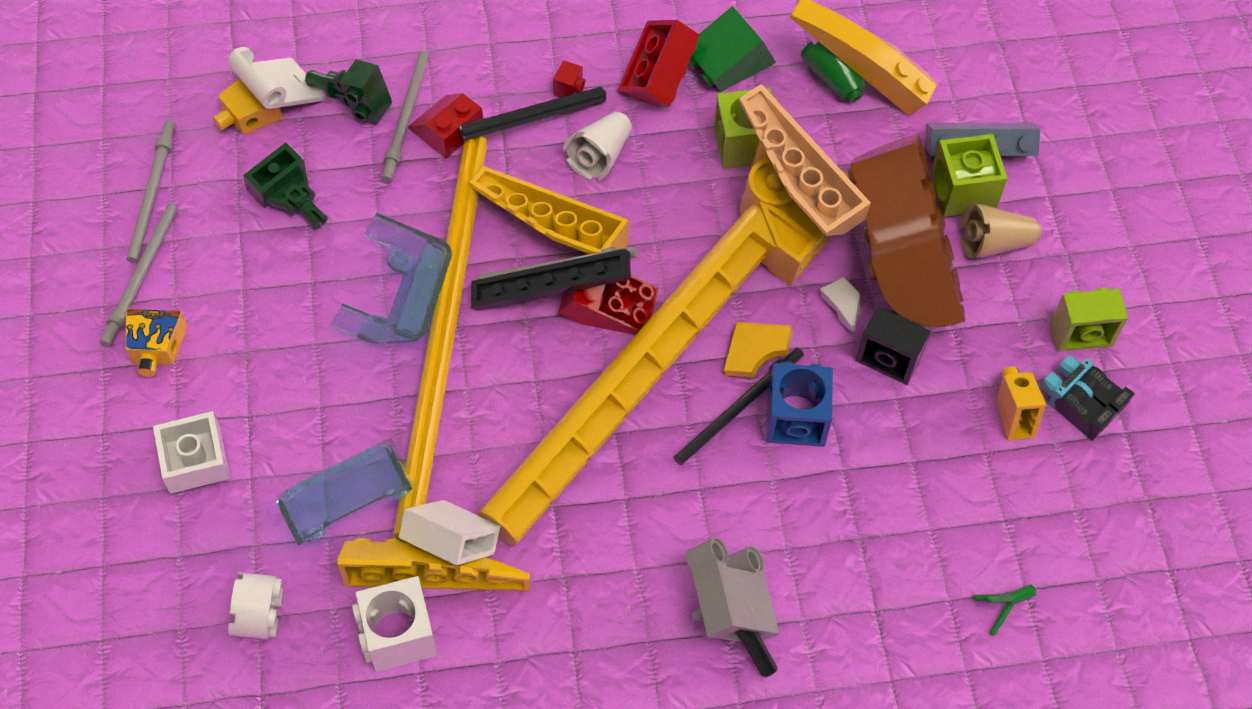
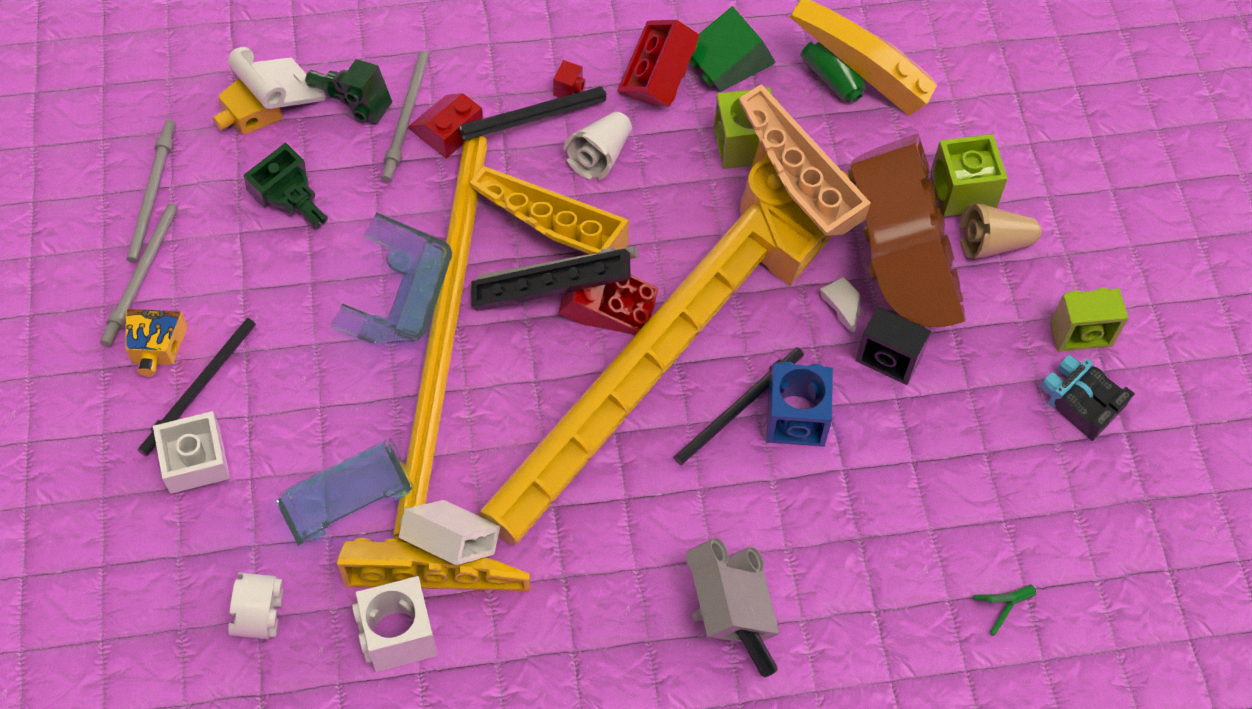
(200, 382): none -> black bar
(754, 345): yellow tile -> none
(1011, 138): sand blue brick -> none
(1020, 404): yellow torso -> none

